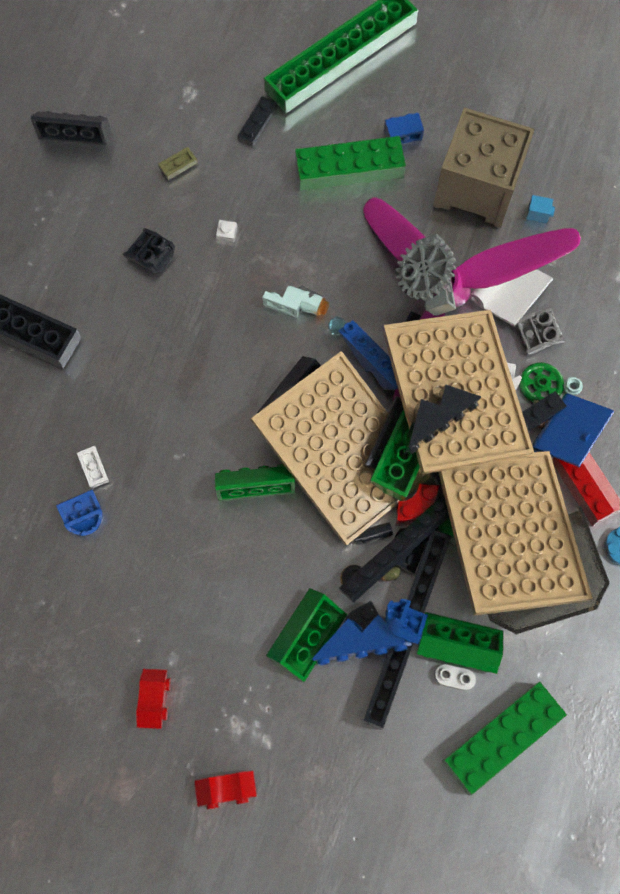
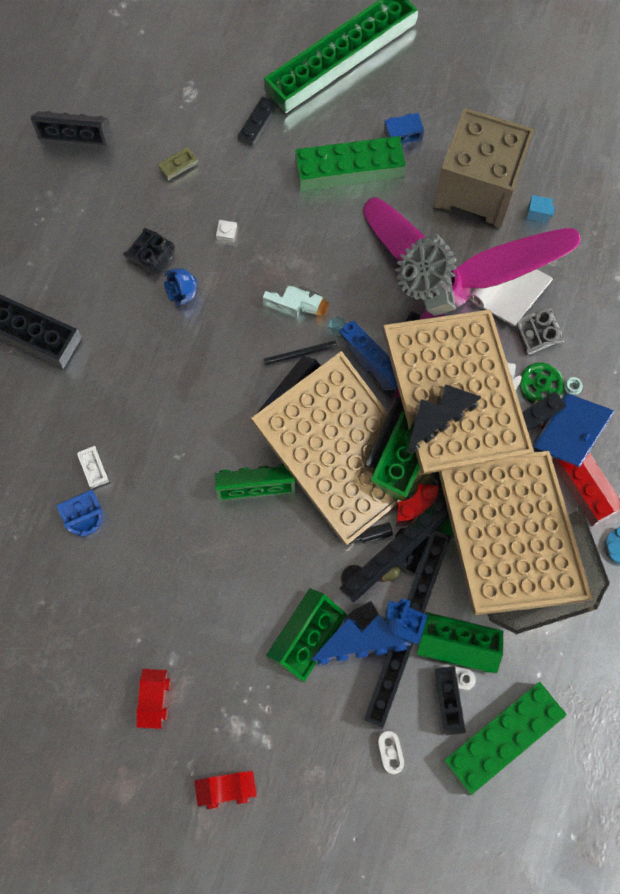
(180, 286): none -> blue cylinder
(301, 352): none -> black bar
(391, 752): none -> white plate
(450, 700): none -> black slope

